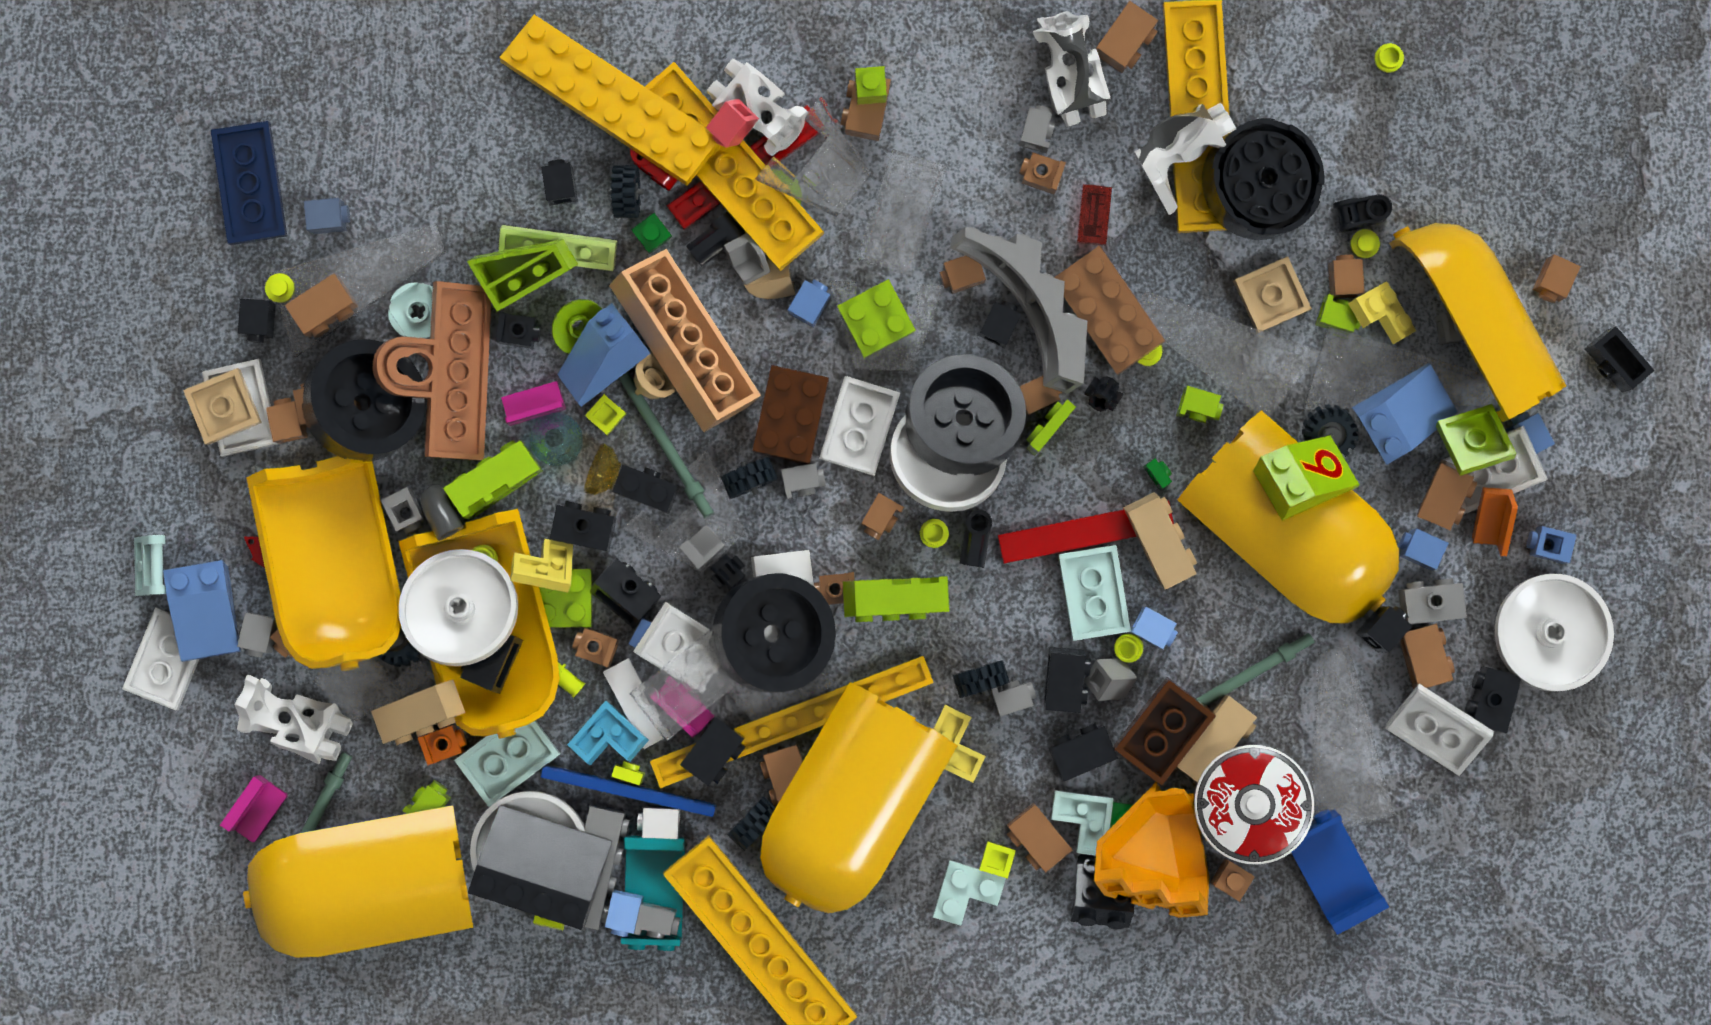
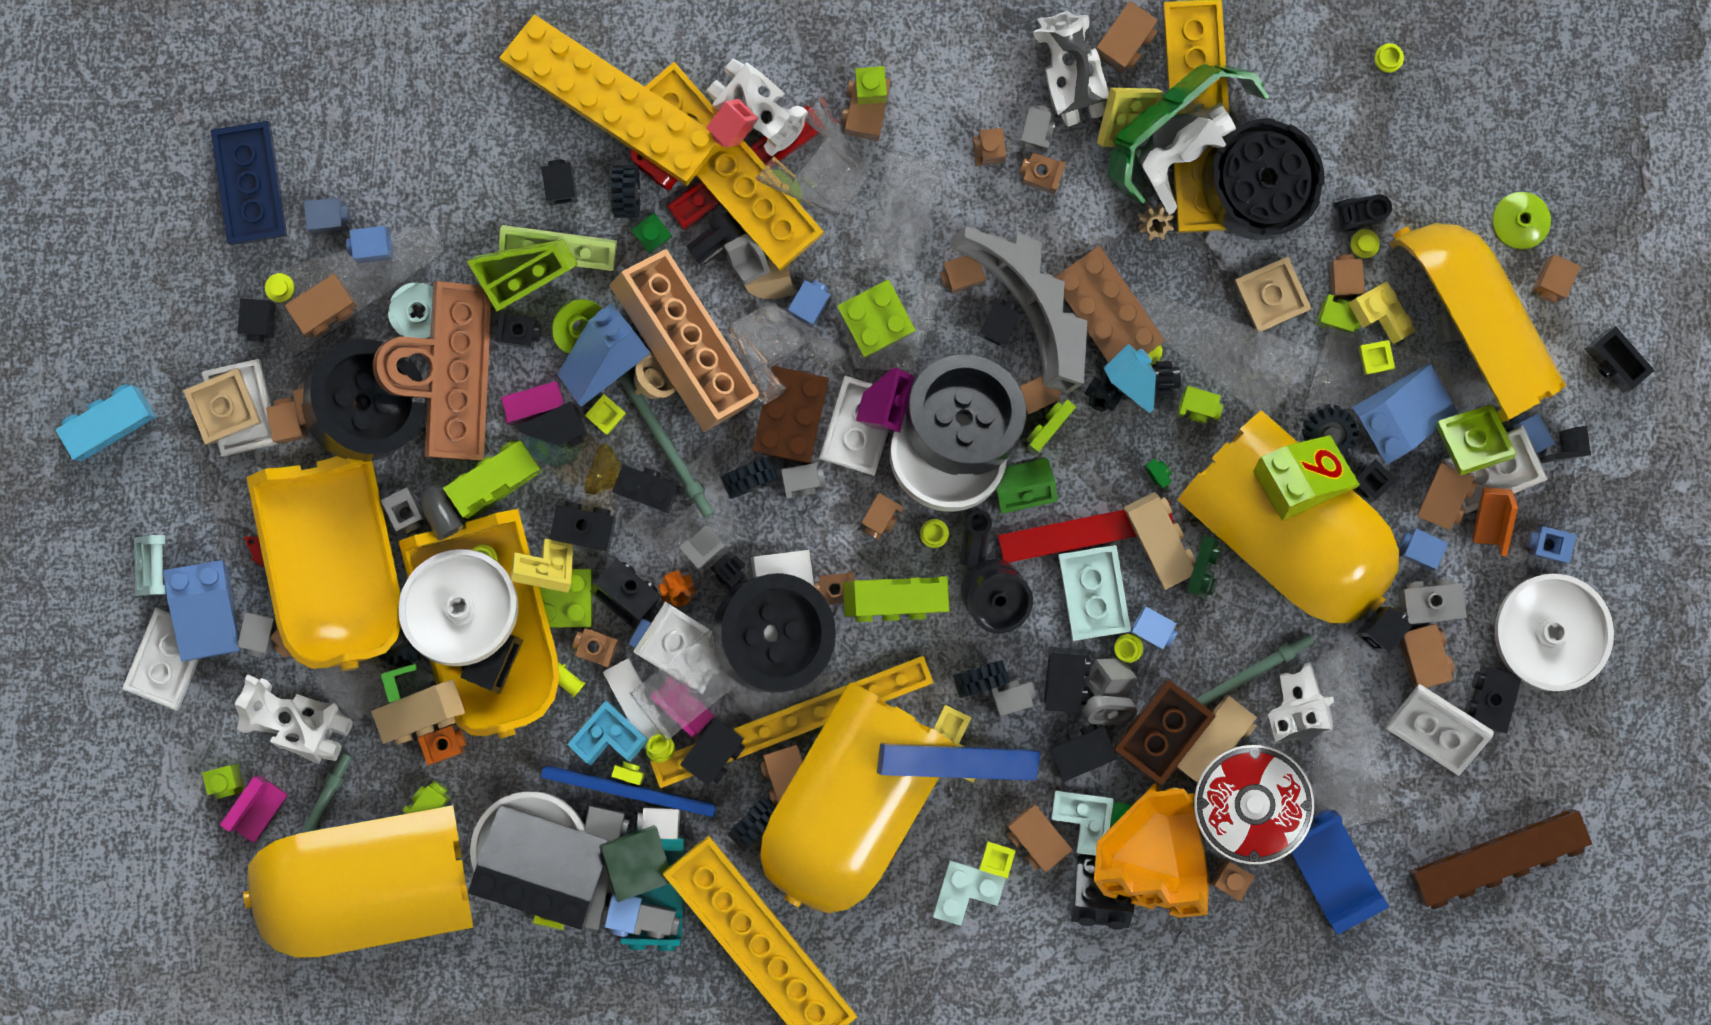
(105, 422): none -> medium azure brick
(224, 781): none -> lime brick
(370, 244): none -> medium blue brick
(389, 682): none -> bright green panel
(503, 764): light aqua plate -> none
(558, 427): none -> black slope
(635, 863): none -> dark green tile
(658, 749): none -> neon yellow plate
(677, 589): none -> orange gear
(773, 336): none -> clear wing
(886, 401): none -> magenta slope
(958, 762): none -> blue tile
(989, 147): none -> medium nougat brick
(996, 596): none -> black wheel
(1026, 486): none -> bright green panel
(1094, 215): clear red tile -> none
(1109, 710): none -> light grey plate
(1122, 108): none -> light yellow plate
(1134, 376): none -> medium azure slope
(1155, 230): none -> tan gear
(1157, 115): none -> green windscreen
(1166, 378): none -> black gear
(1202, 579): none -> dark green plate
(1302, 717): none -> white hips
(1373, 481): none -> black brick
(1376, 357): none -> neon yellow plate
(1500, 858): none -> reddish brown brick
(1510, 228): none -> lime dish
(1573, 445): none -> black panel

